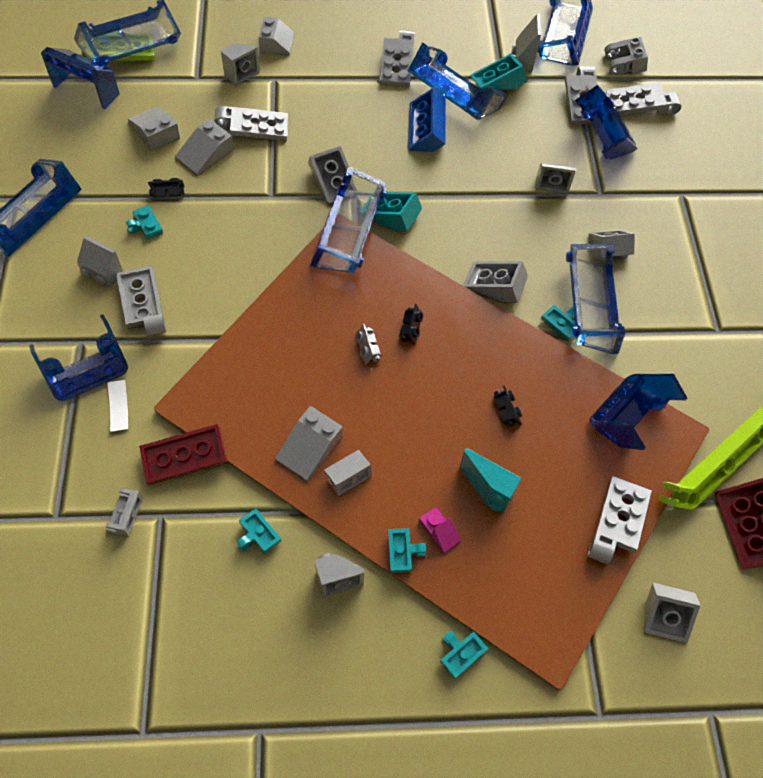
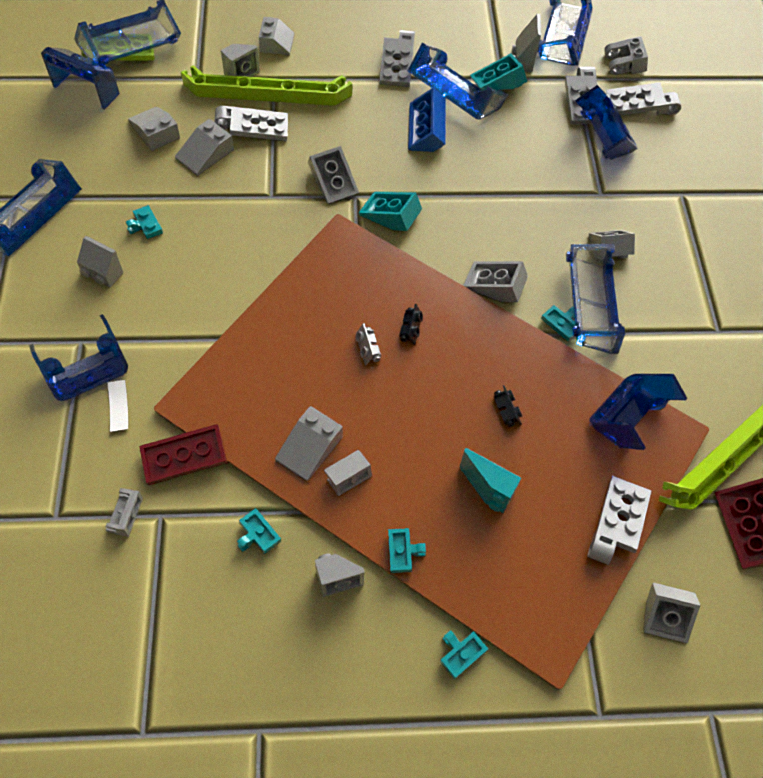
(147, 312): light grey hinge -> none
(174, 186): black hinge -> none
(267, 88): none -> lime piece
(348, 222): clear windscreen -> none
(440, 529): dark pink slope -> none
(554, 178): light grey slope -> none

